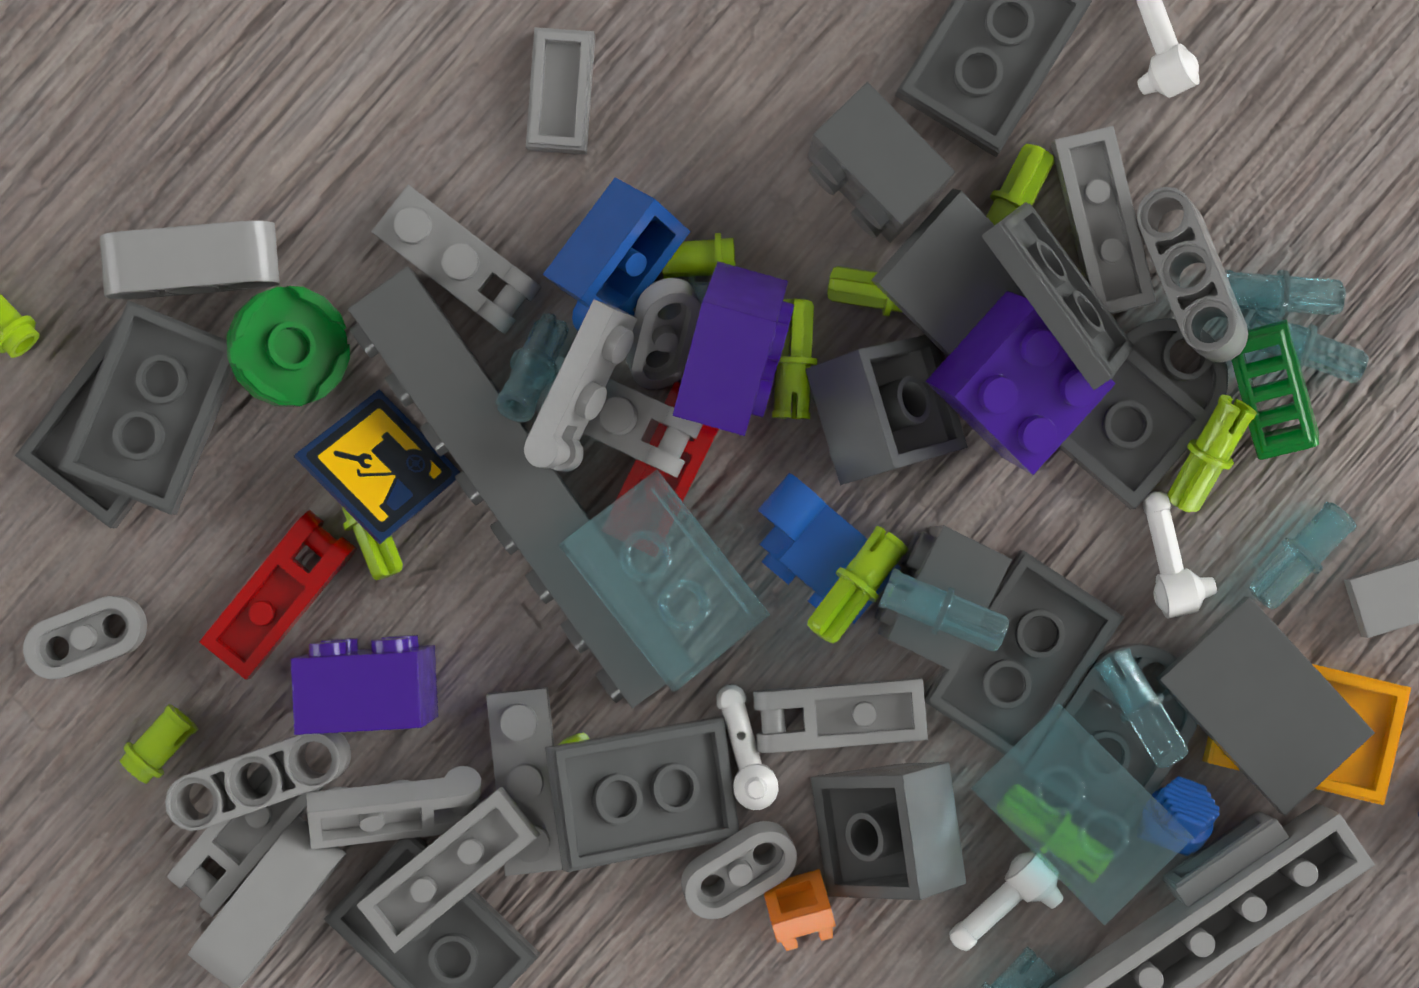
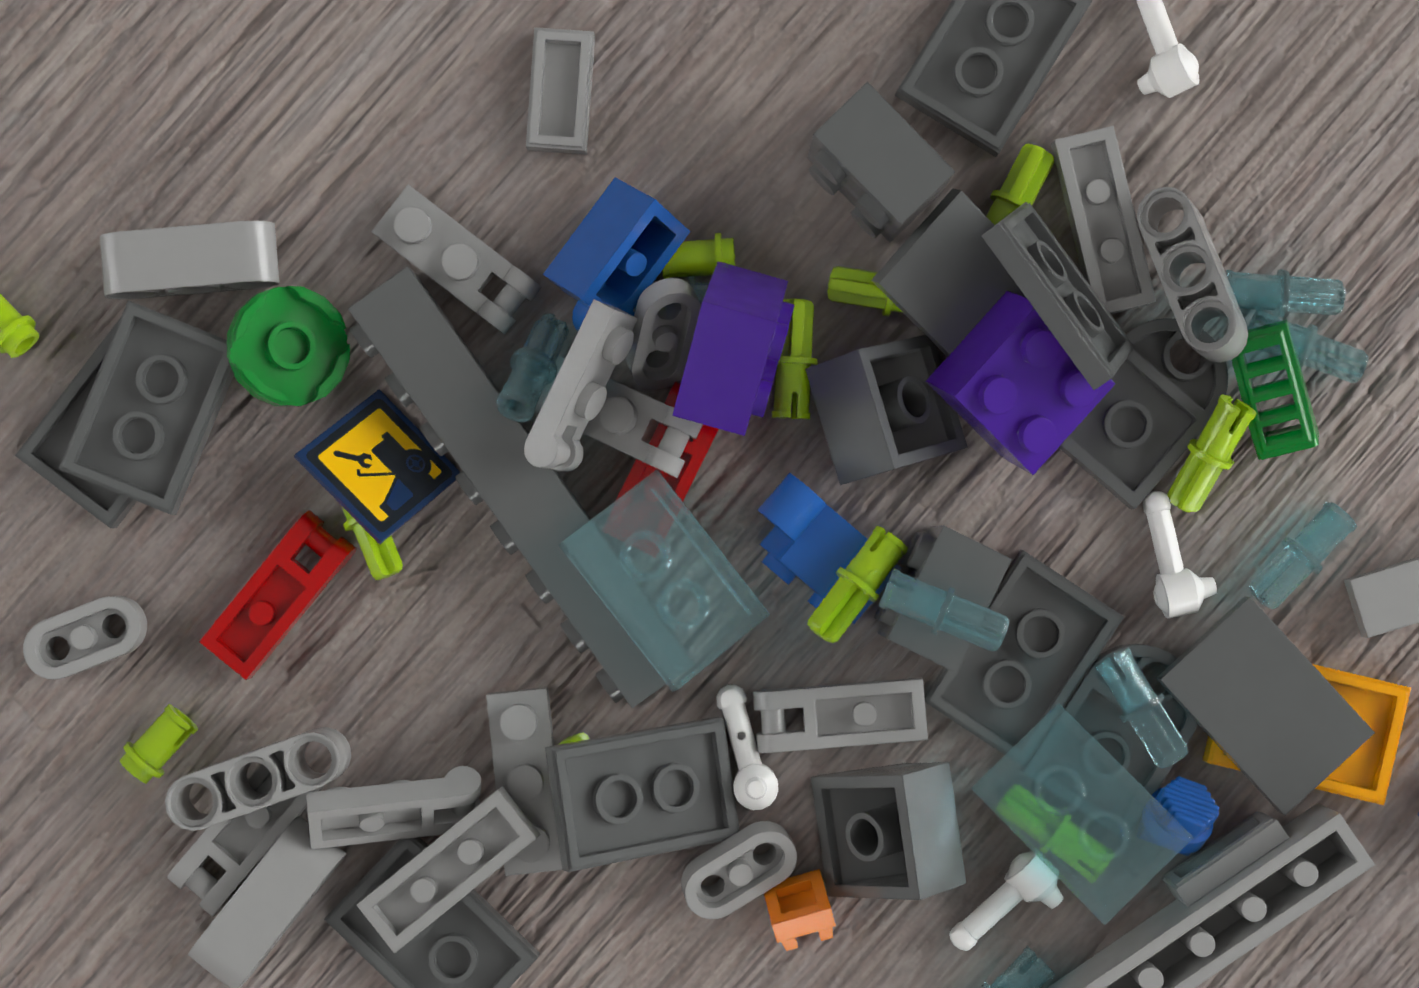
(364, 689): dark purple brick -> none

